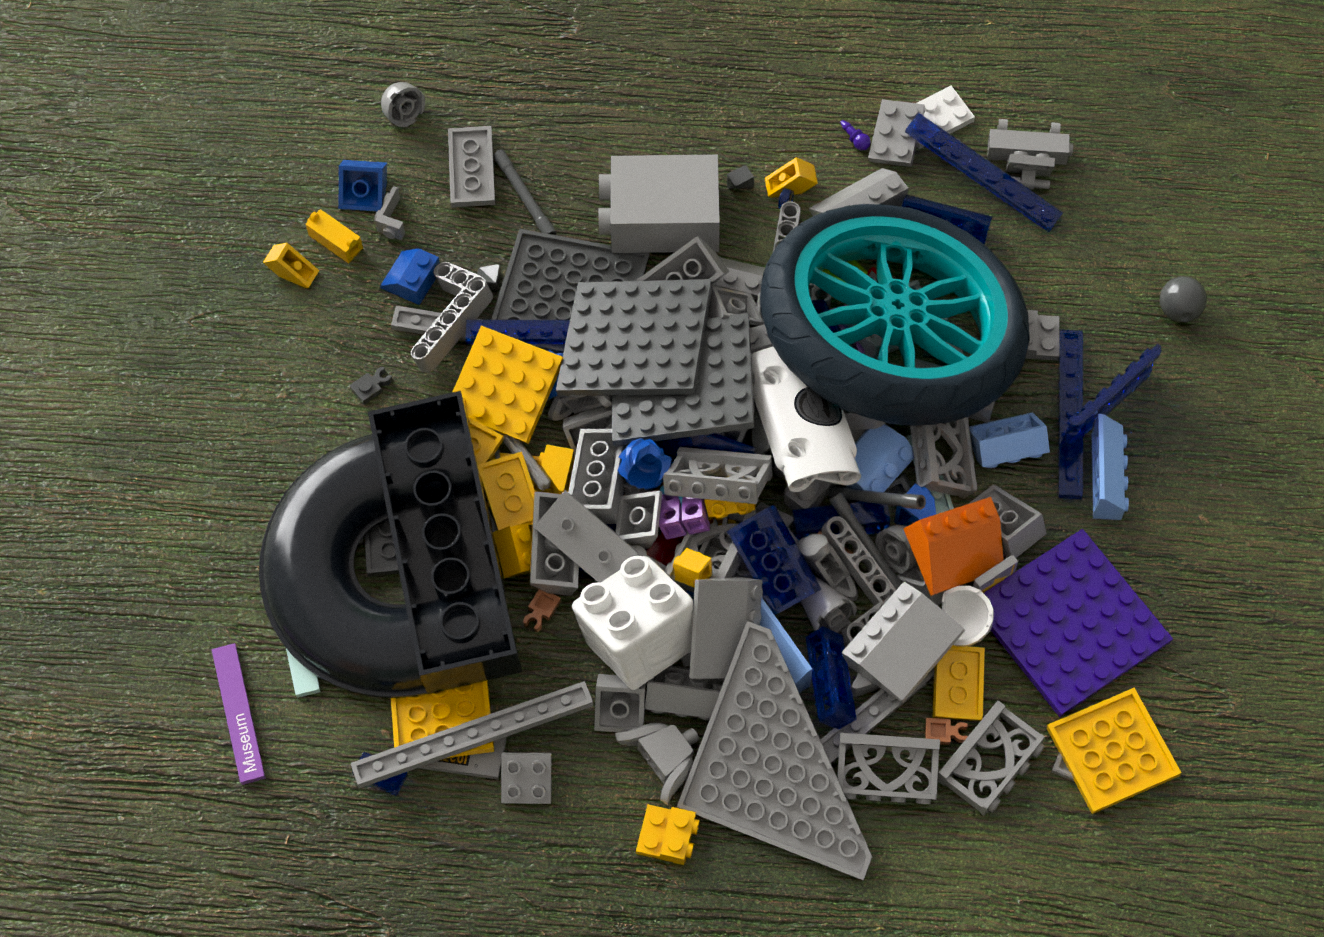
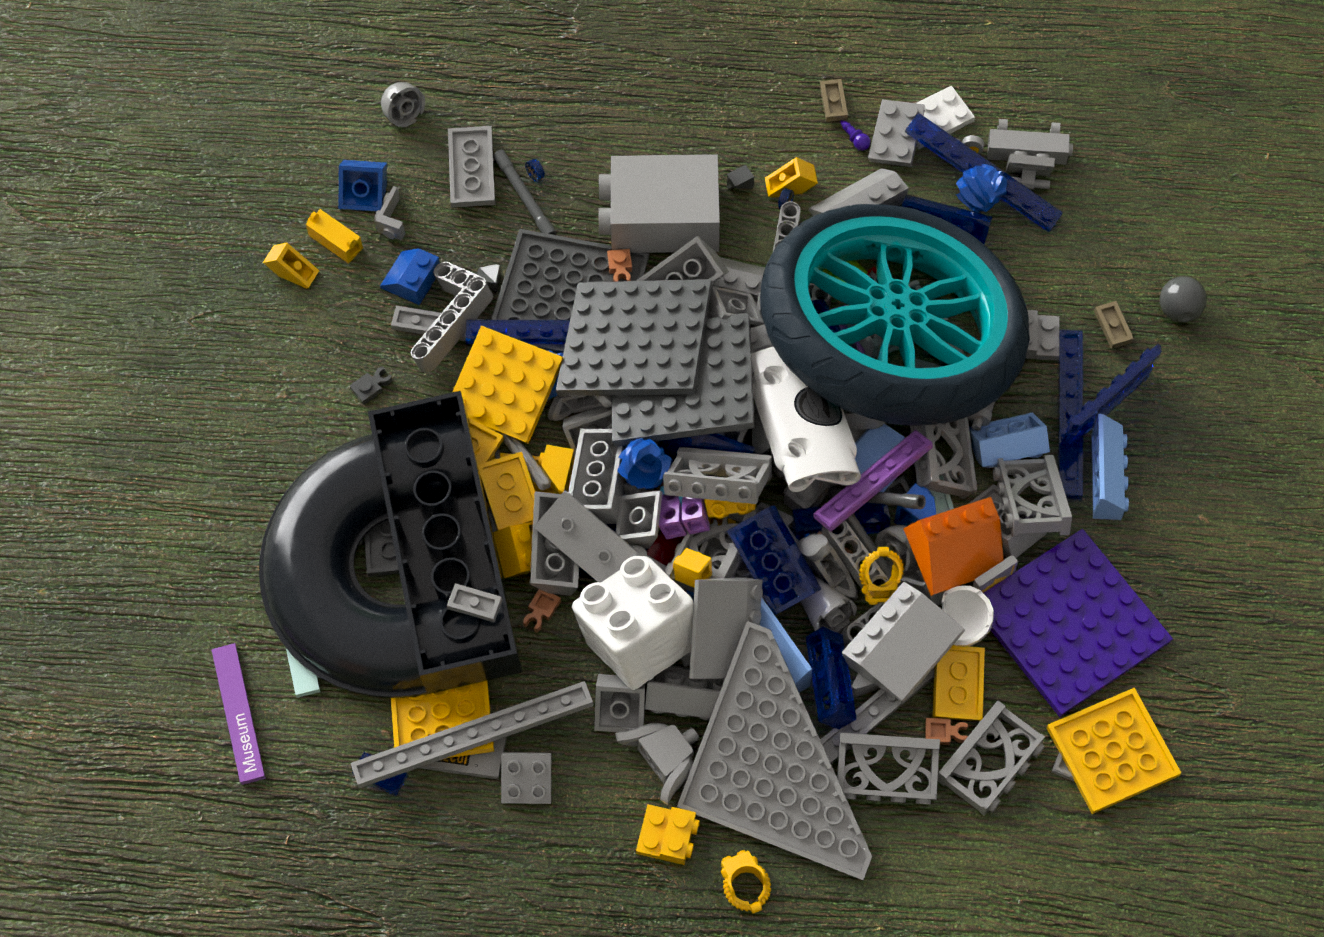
(474, 602): none -> light grey plate
(534, 170): none -> clear blue tile
(620, 264): none -> nougat plate
(744, 863): none -> yellow piece
(833, 100): none -> dark tan plate
(873, 480): none -> medium lavender tile
(883, 592): none -> yellow piece
(974, 143): none -> light grey tile
(980, 419): none -> light grey tile
(981, 187): none -> blue hair
(1043, 471): none -> light grey fence
(1113, 324): none -> dark tan plate

